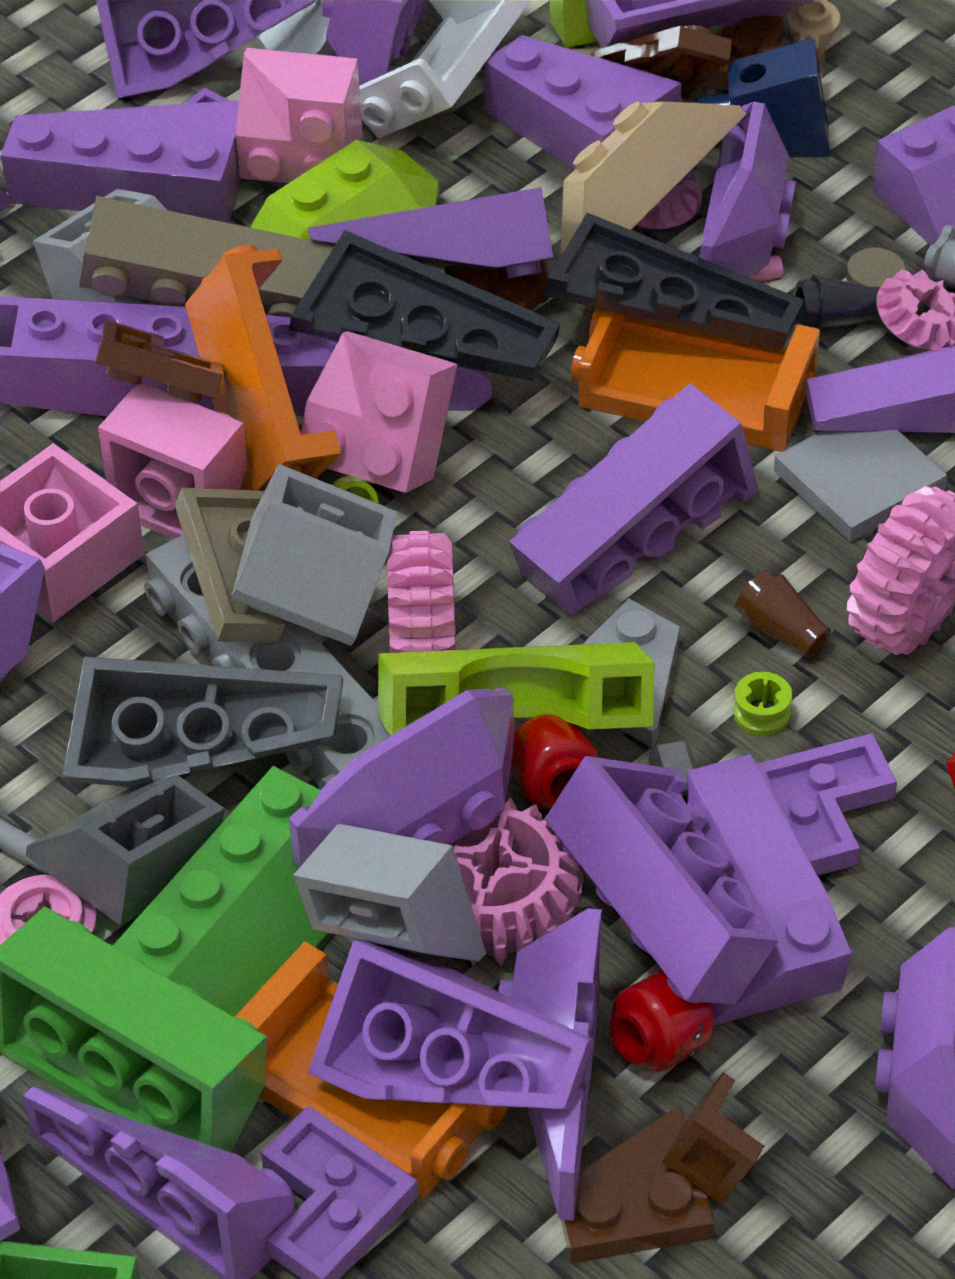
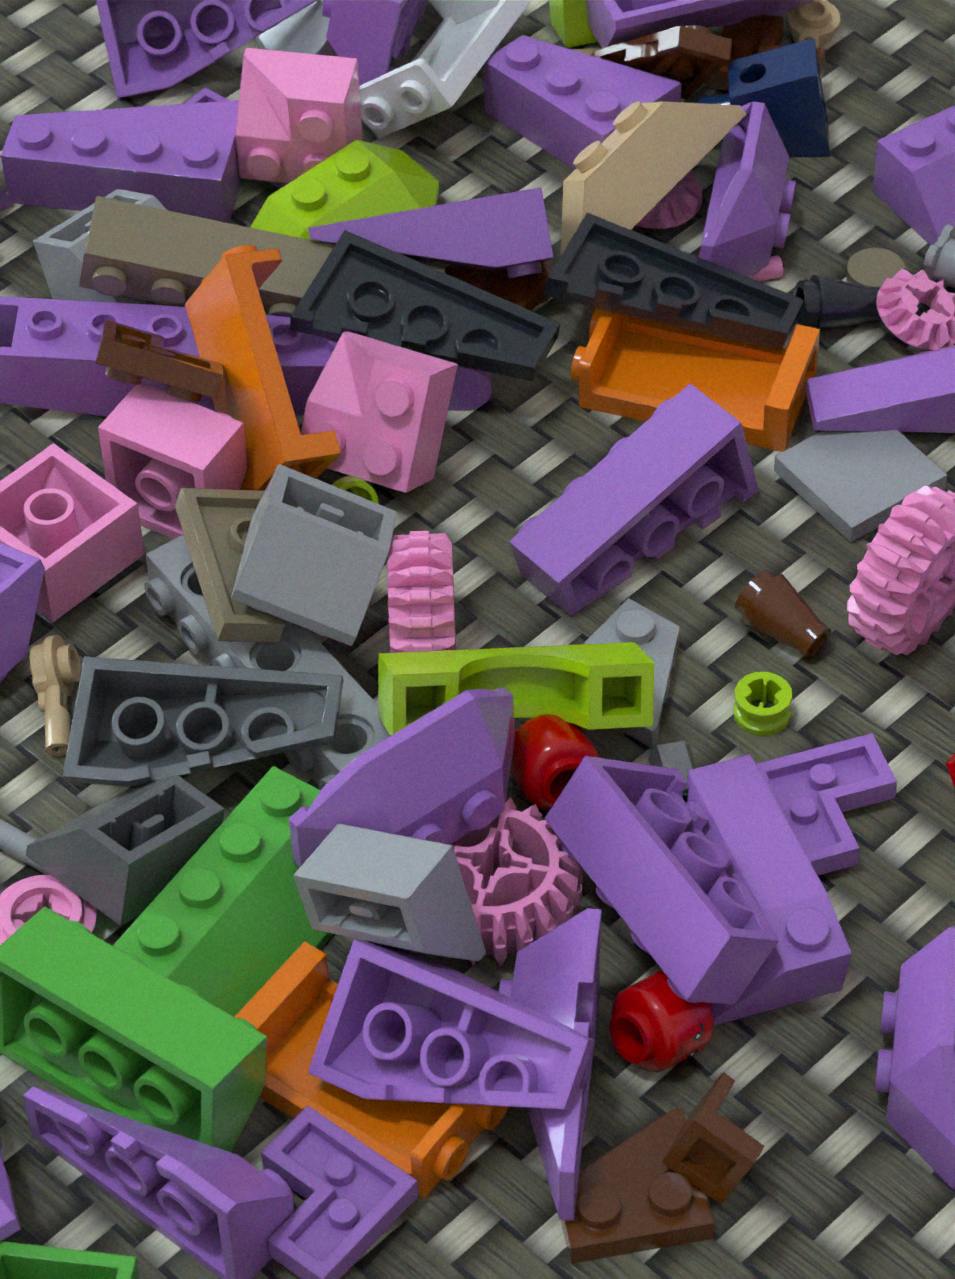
(54, 672): none -> tan plate

